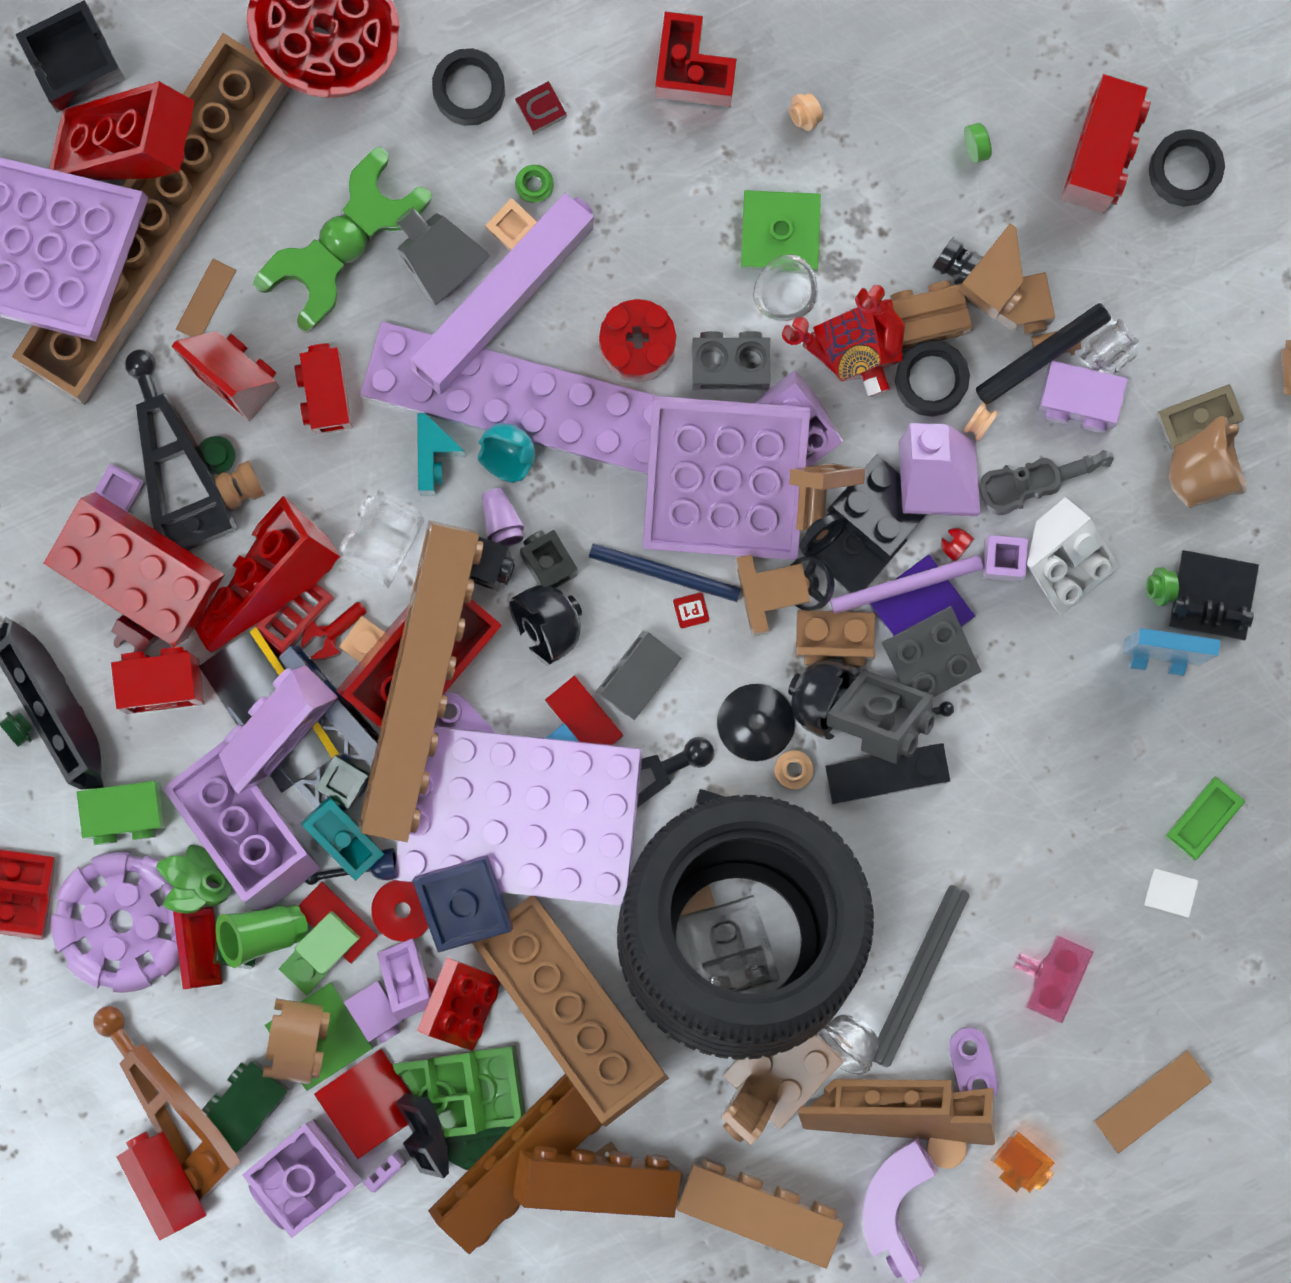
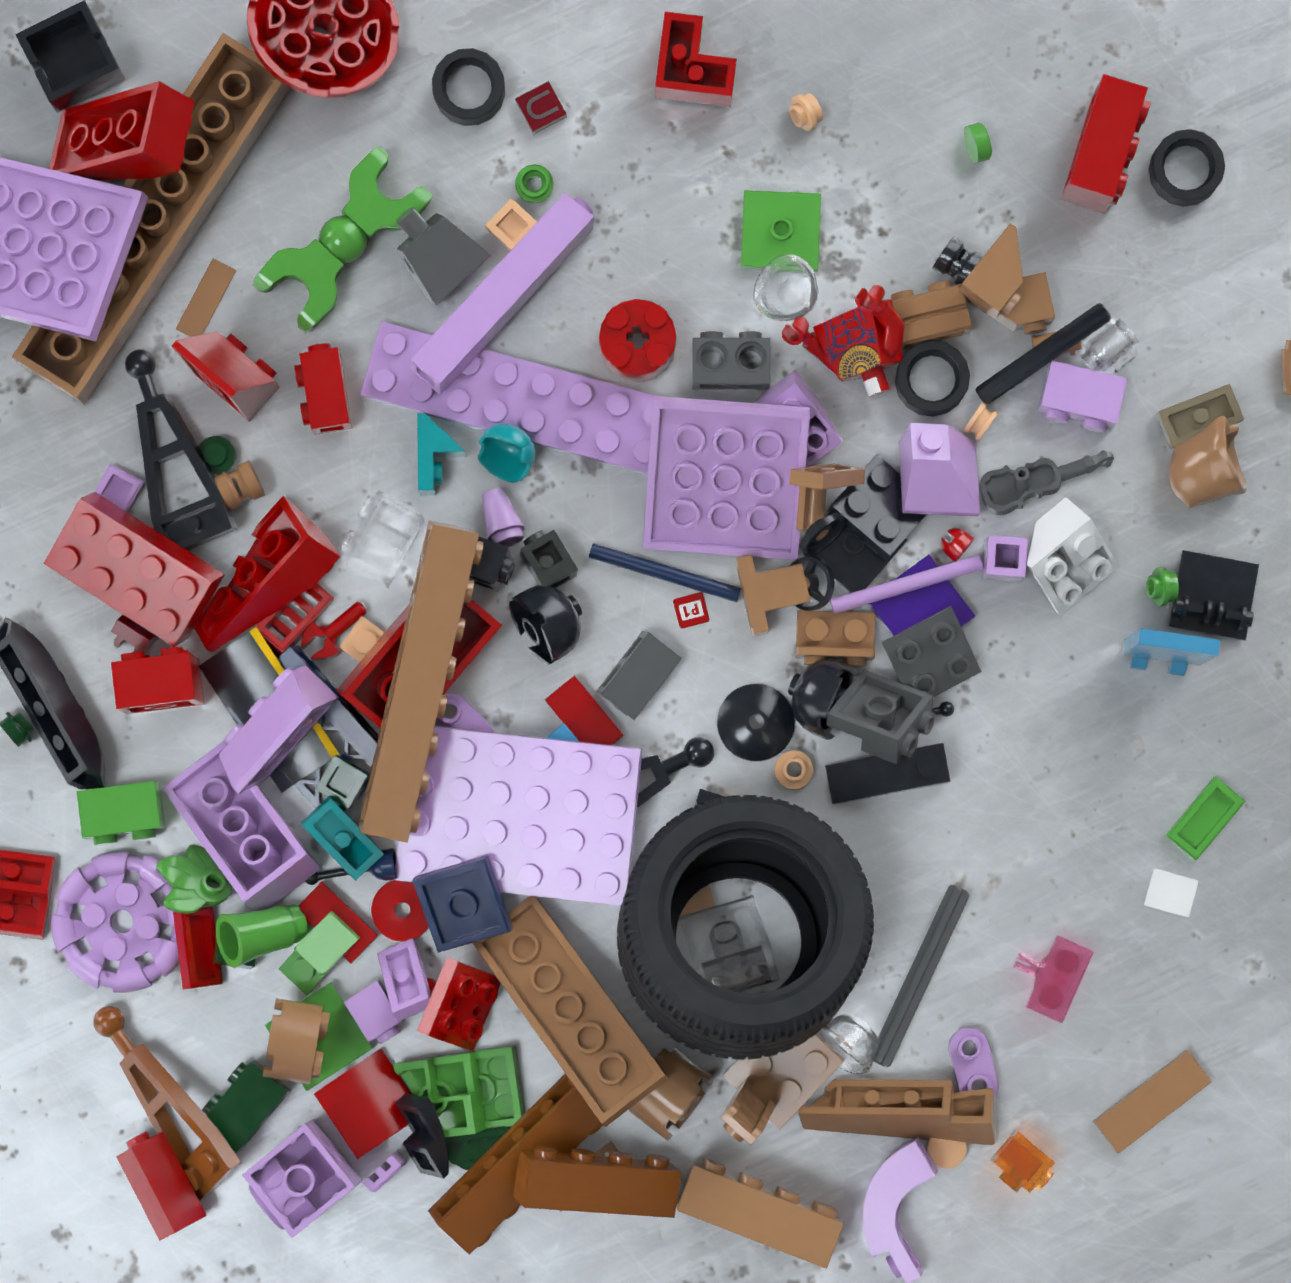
(674, 1098): none -> medium nougat brick

